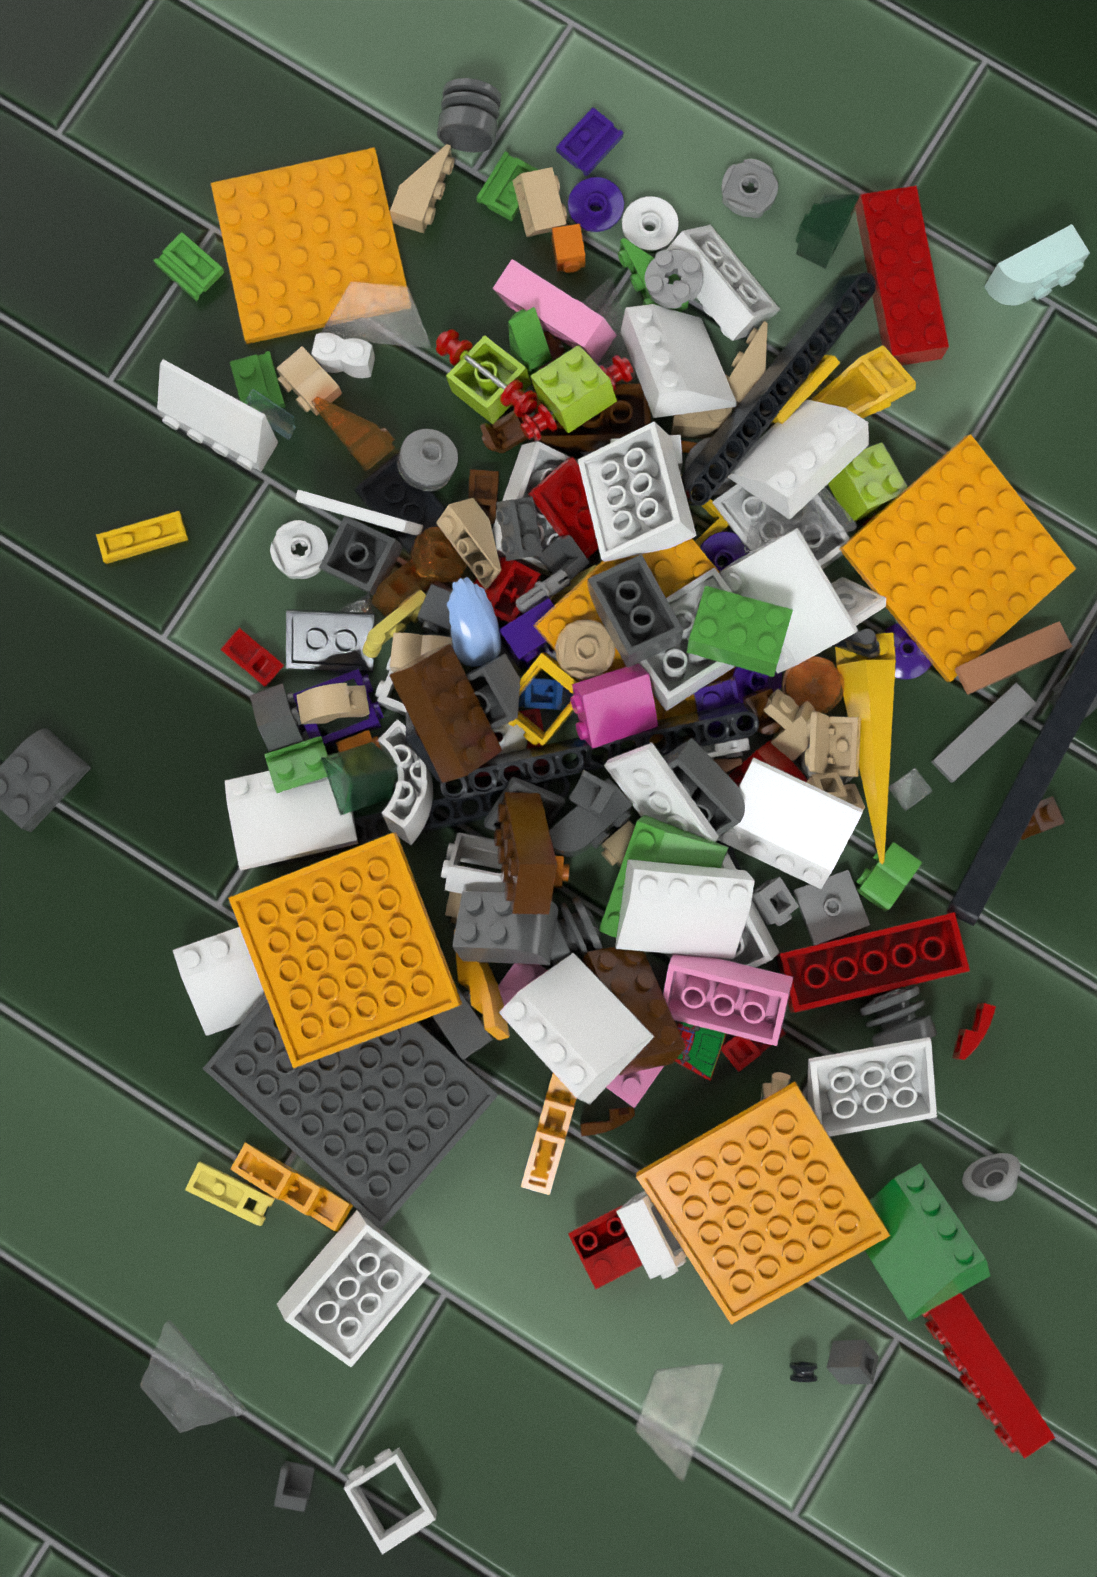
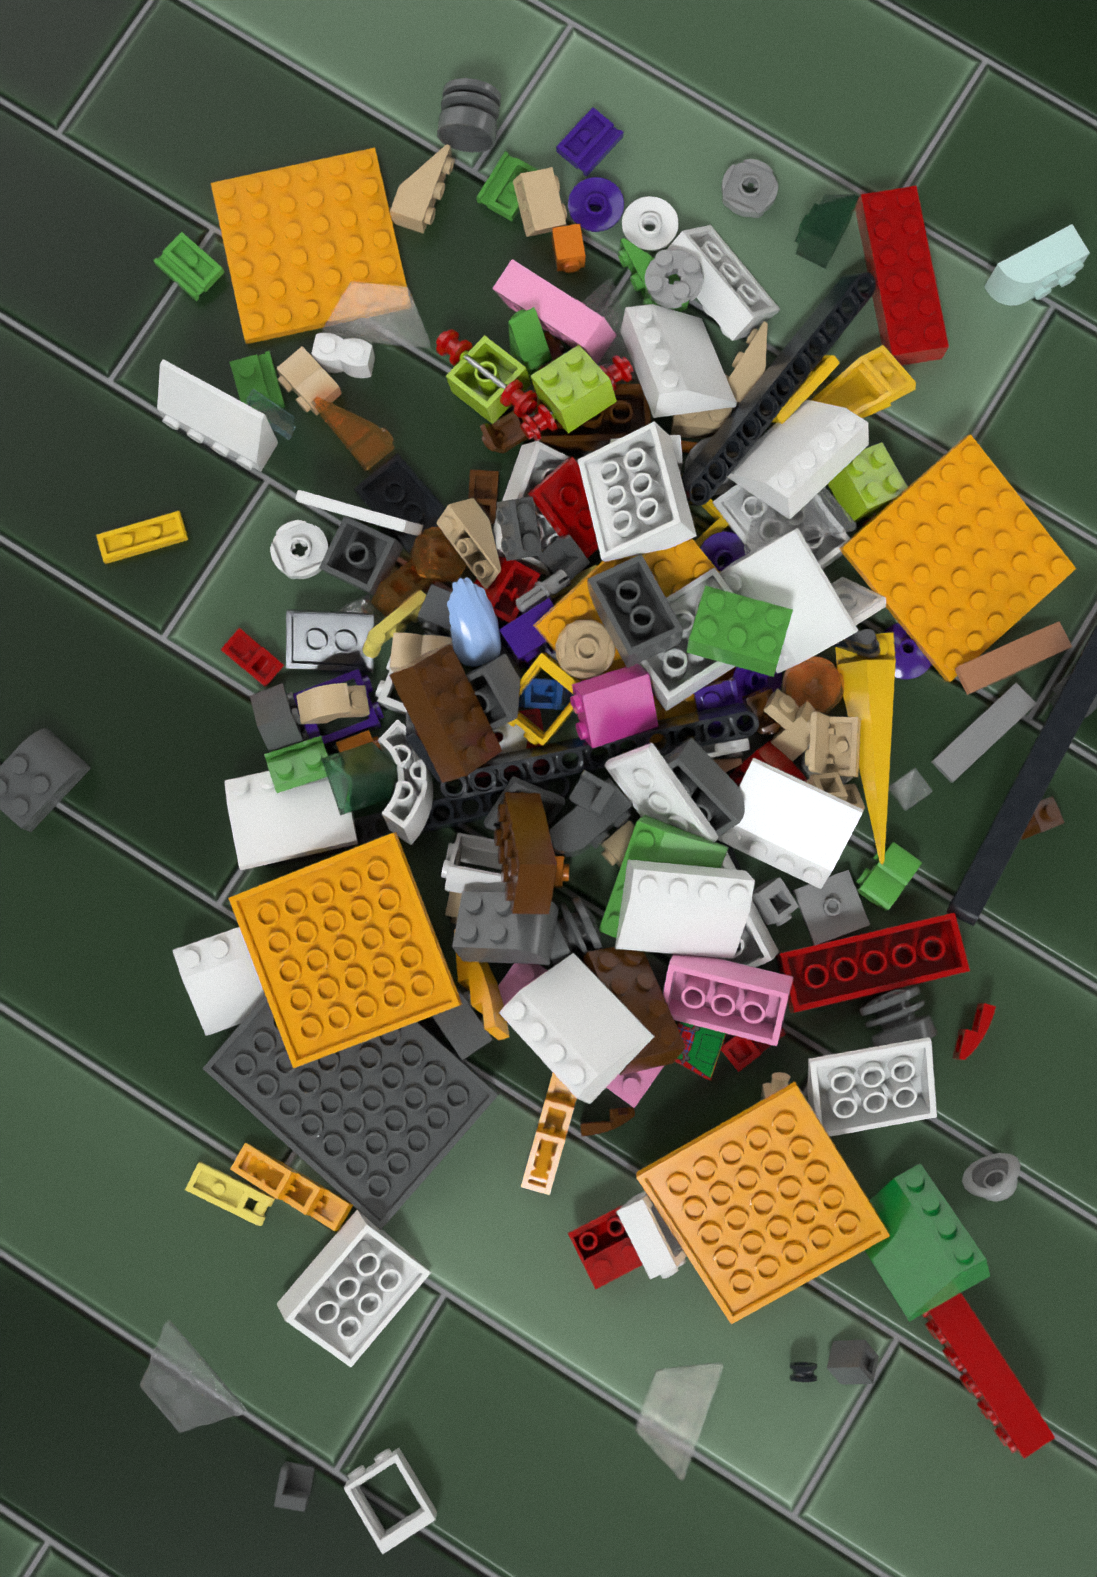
(427, 459): light grey piece -> none

